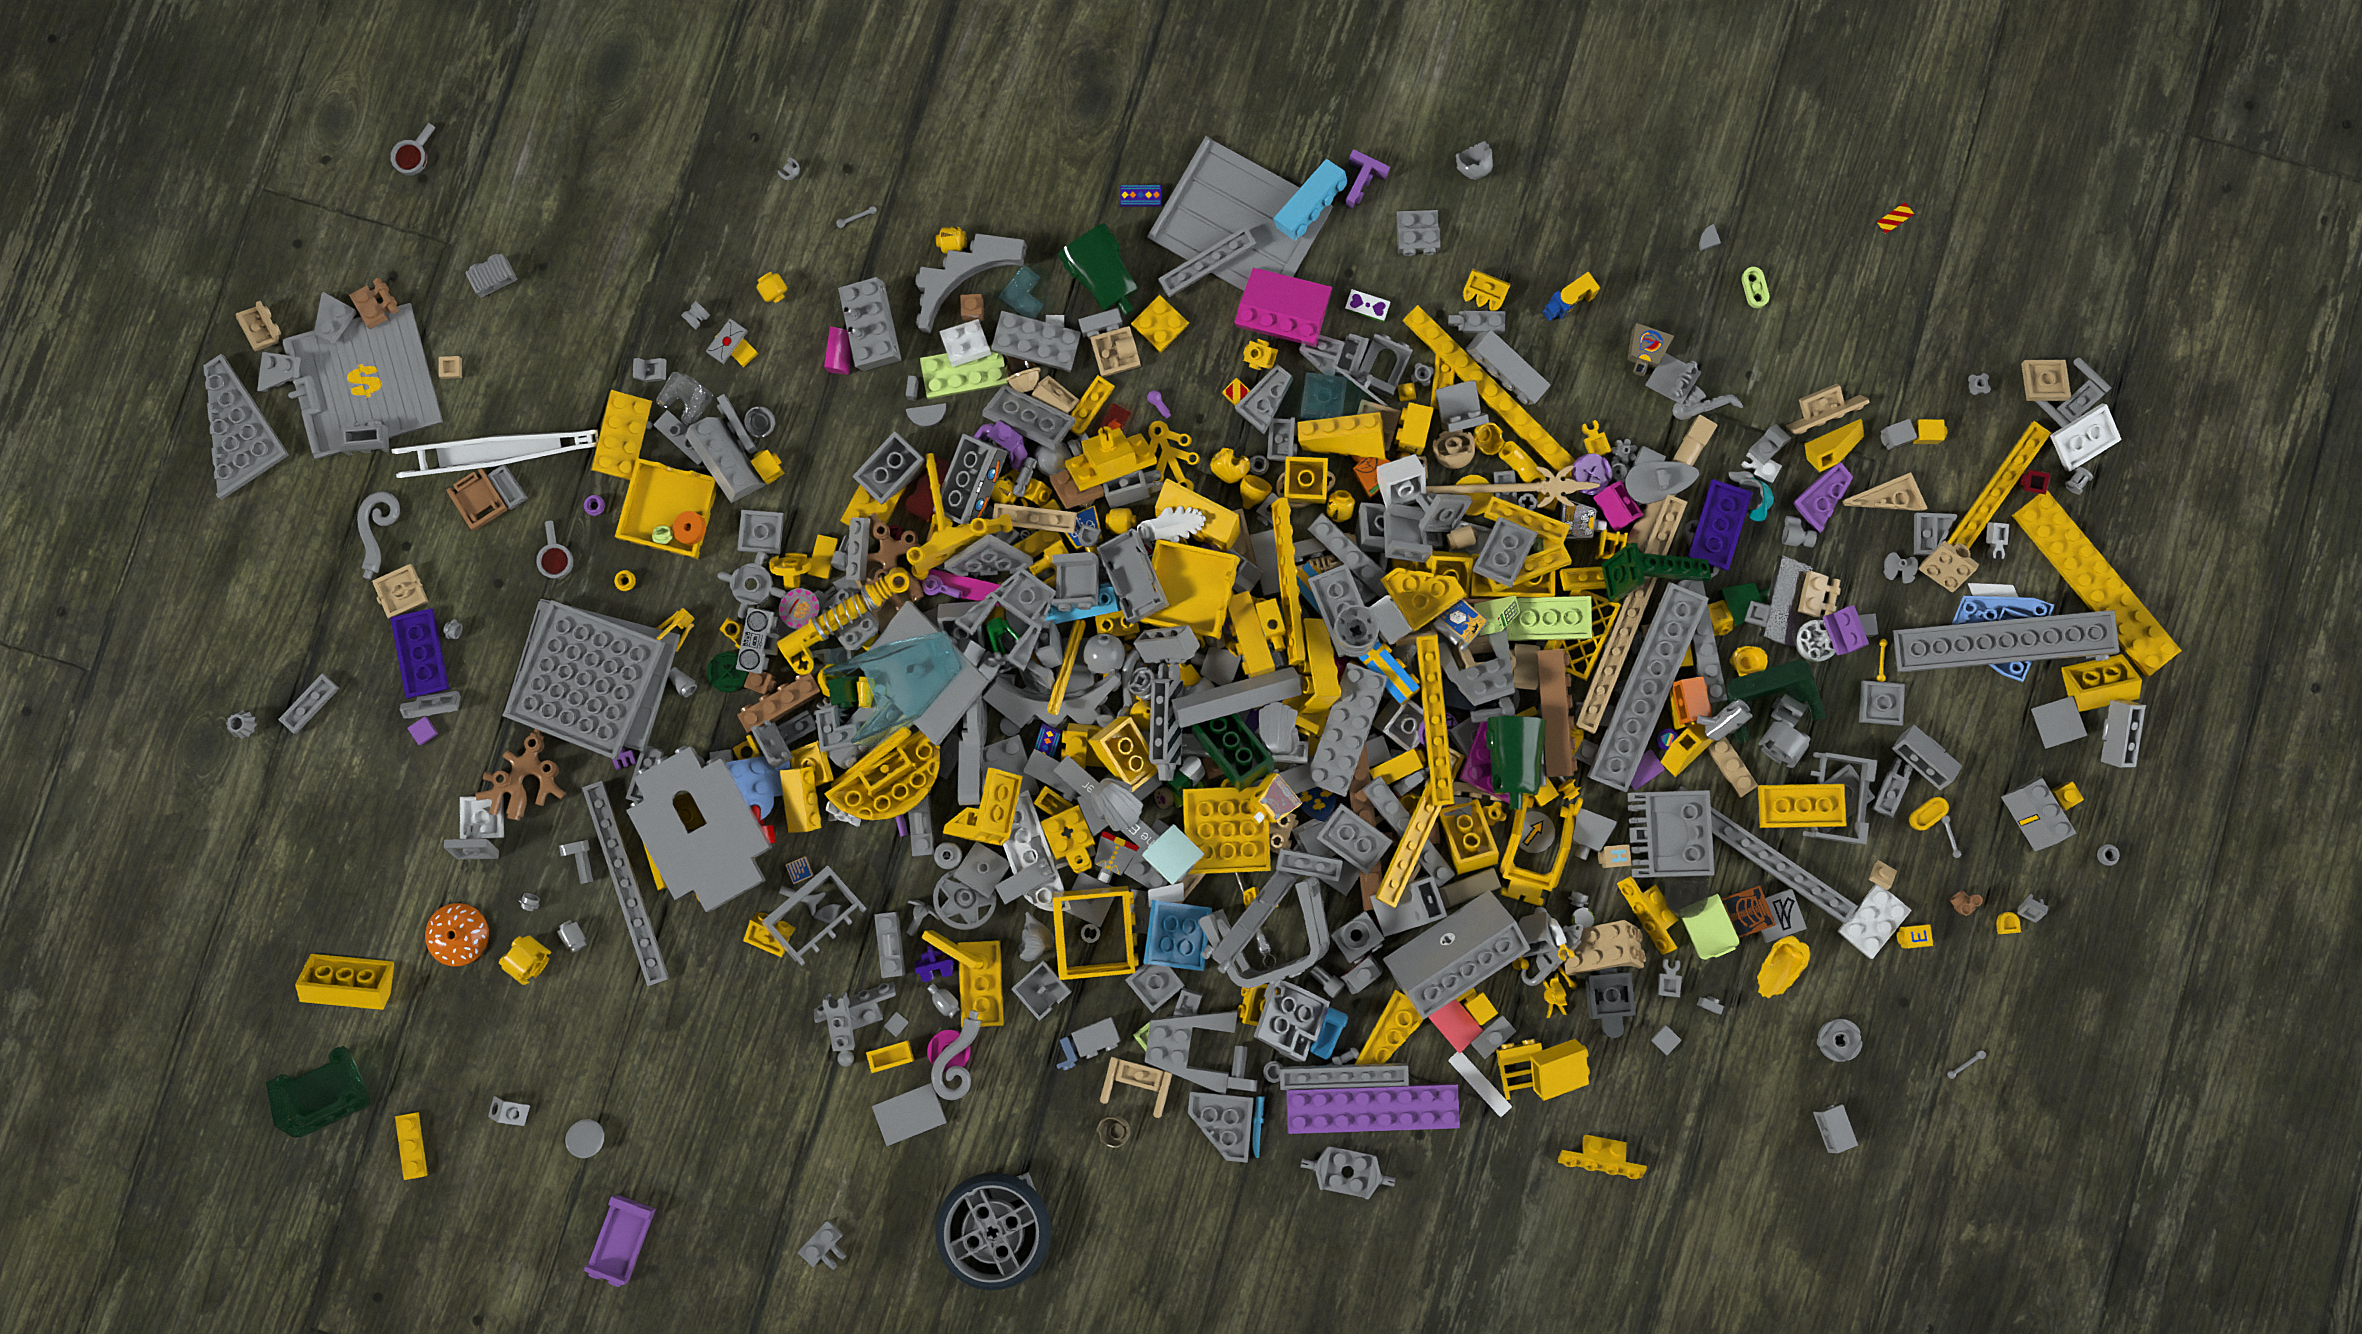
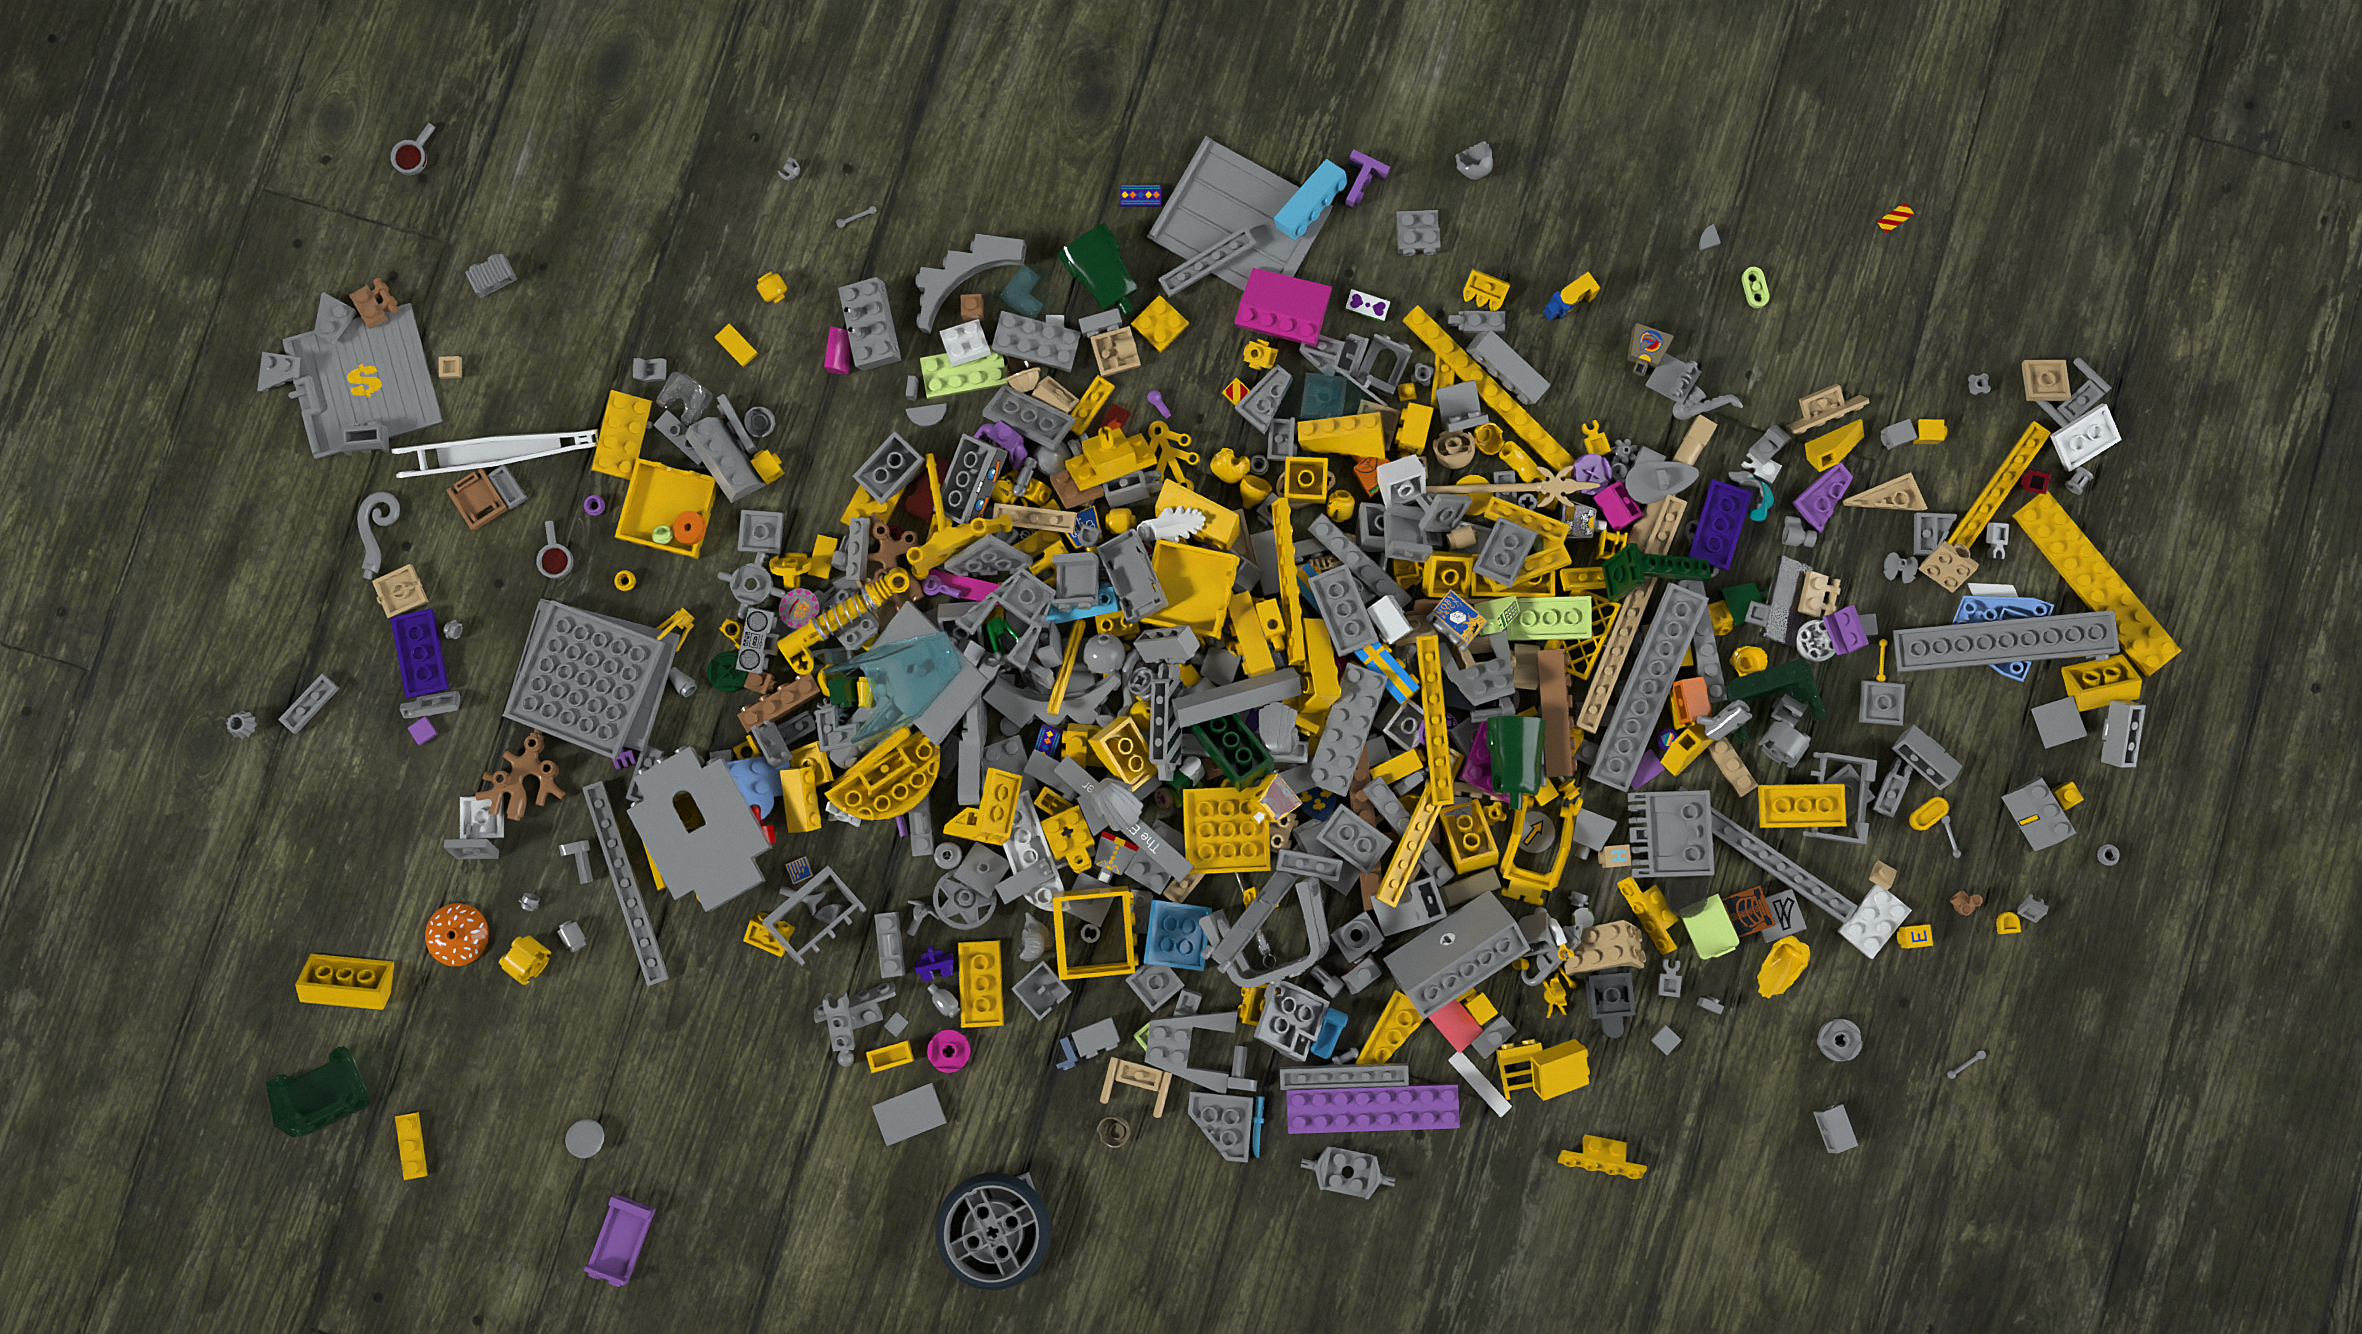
(240, 433): light grey wing -> none
(259, 327): tan bracket -> none
(509, 1112): light grey bracket -> none
(695, 315): light grey wheel -> none
(726, 341): light grey tile -> none
(820, 1244): light grey hinge -> none
(951, 239): yellow head -> none
(952, 949): yellow tile -> none
(968, 1034): light grey plant -> none
(1169, 893): white sticker -> none
(1173, 854): light aqua slope -> none
(1272, 1071): light grey plate -> none
(1351, 619): light grey wheel -> none
(1422, 594): yellow plate -> none

